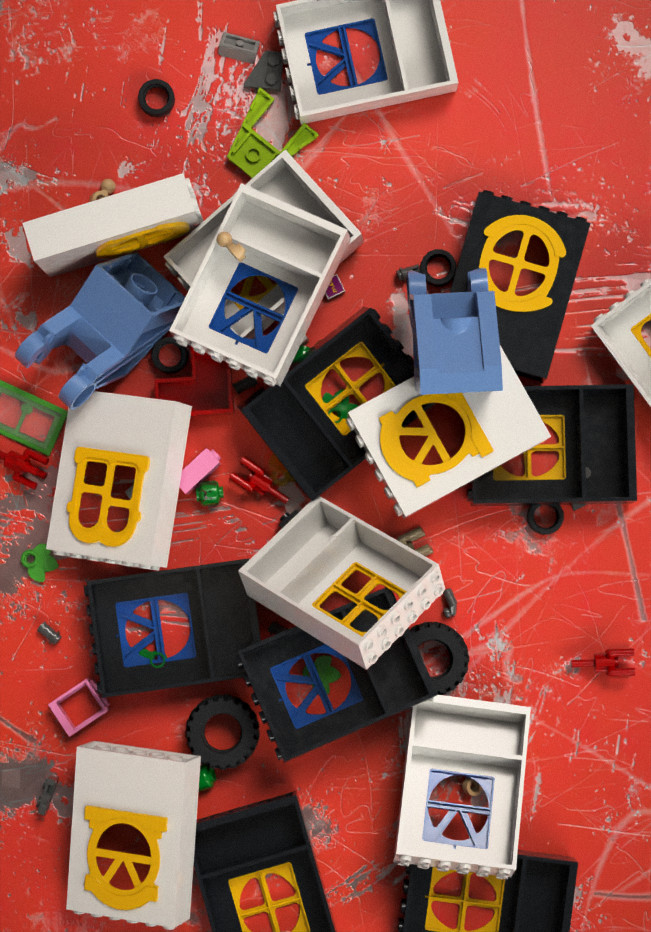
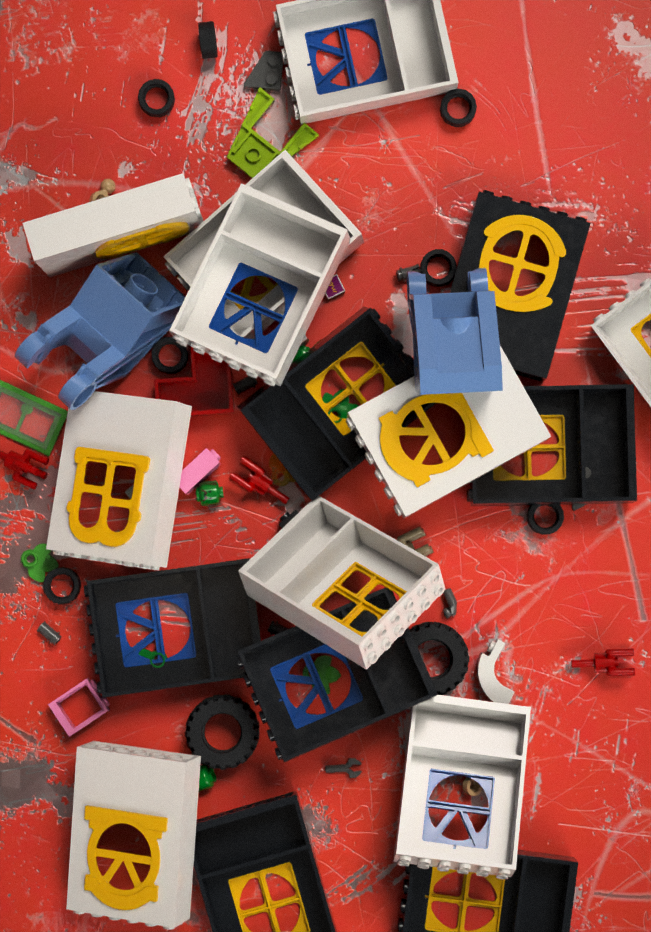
(47, 585): none -> black tyre
(49, 788): dark grey wing -> none
(207, 40): none -> black tyre
(224, 239): tan plate -> none
(238, 48): light grey slope -> none
(345, 768): none -> dark grey bar
(463, 94): none -> black tyre
(487, 678): none -> white arch

